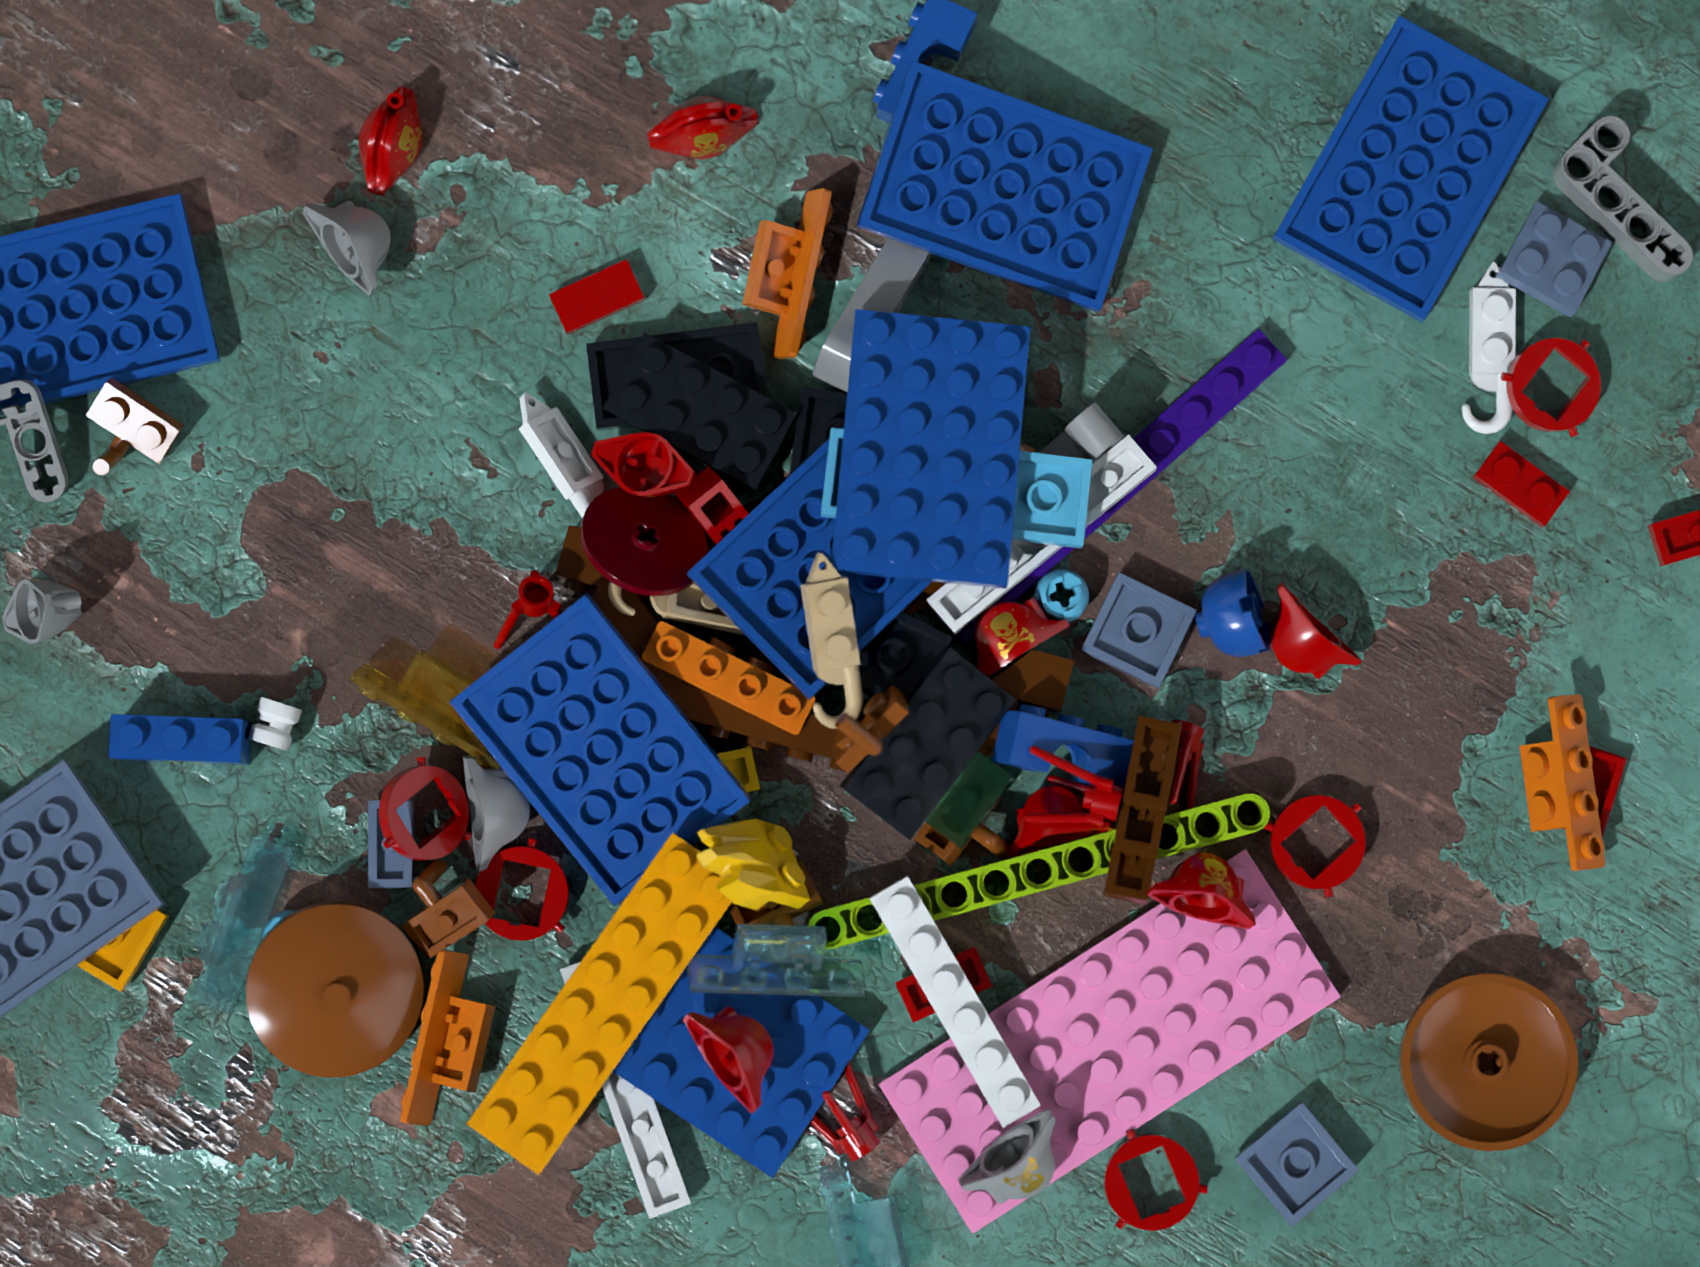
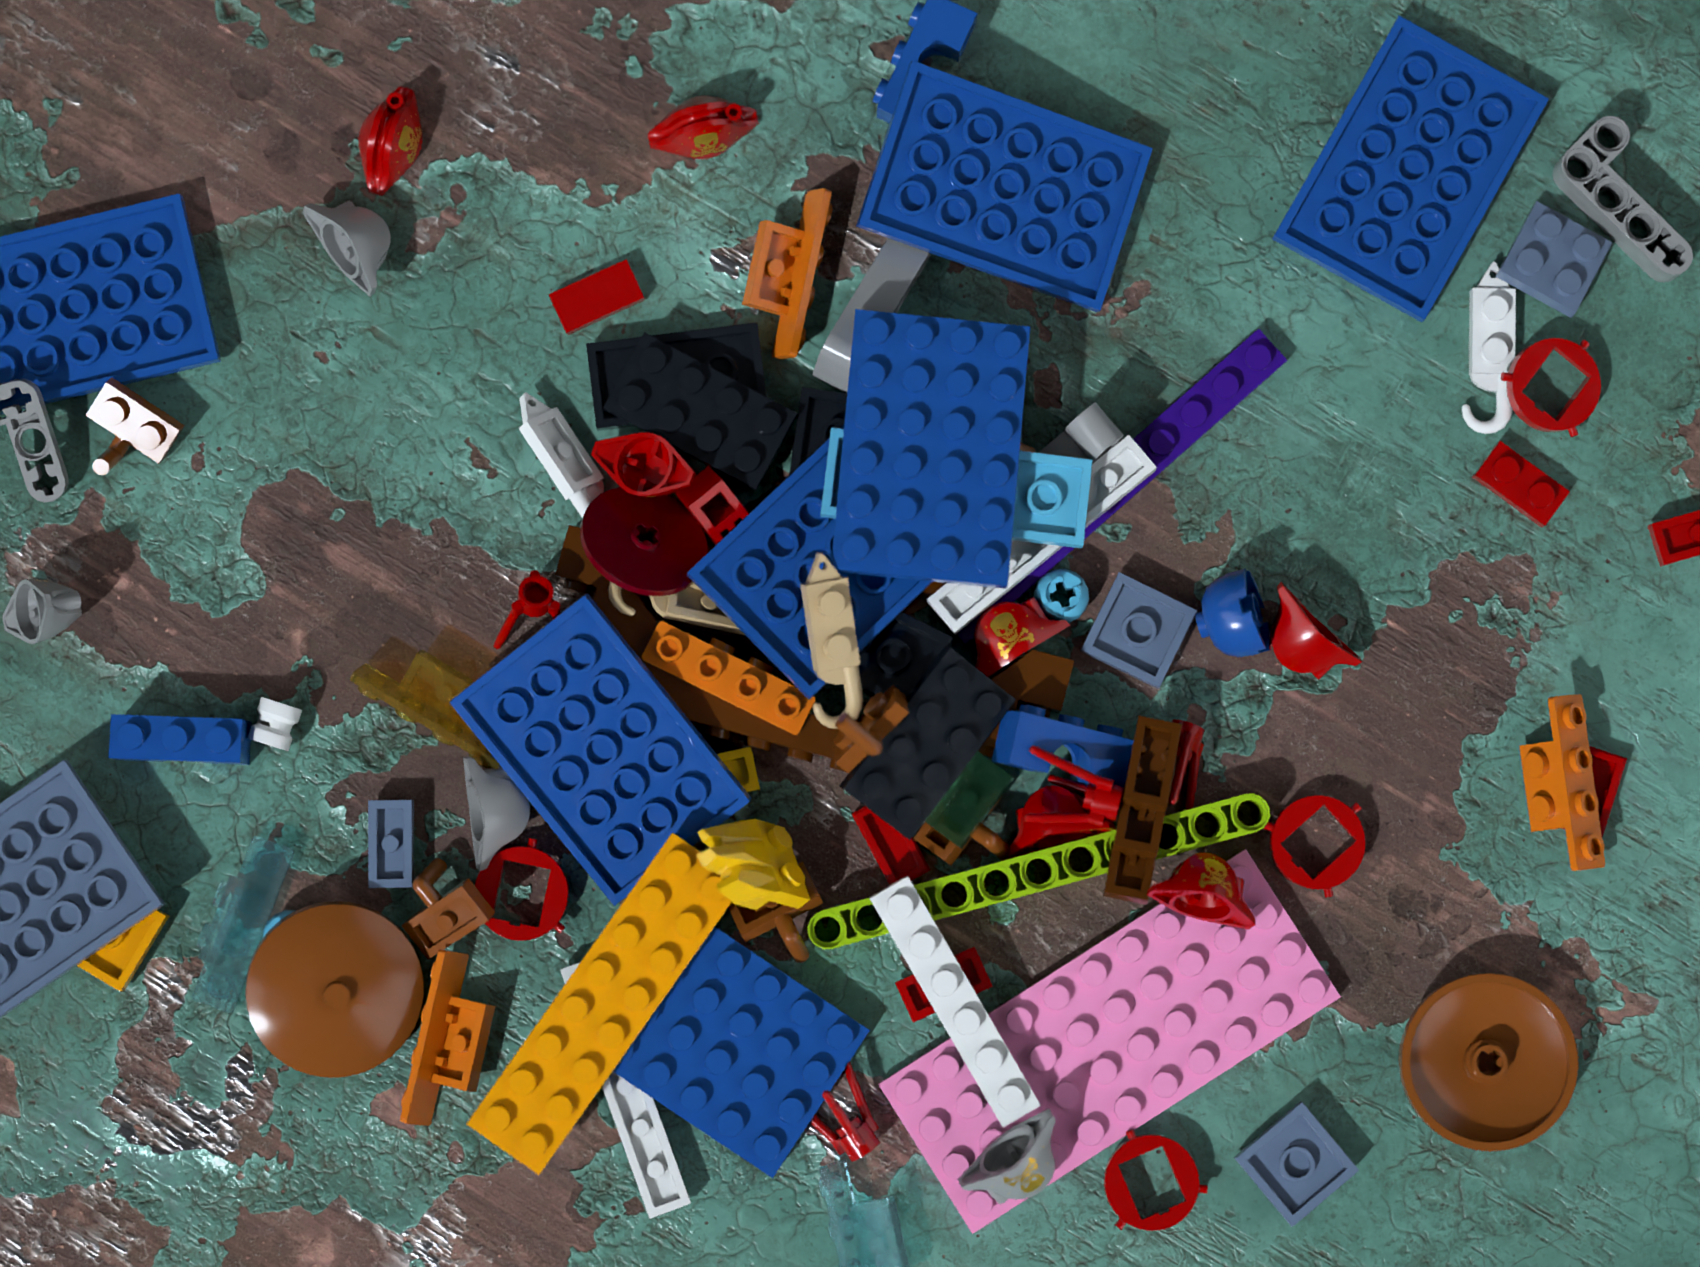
(402, 788): red piece -> none
(735, 1050): red hat -> none
(777, 963): clear light blue bracket -> none
(892, 850): none -> red tile

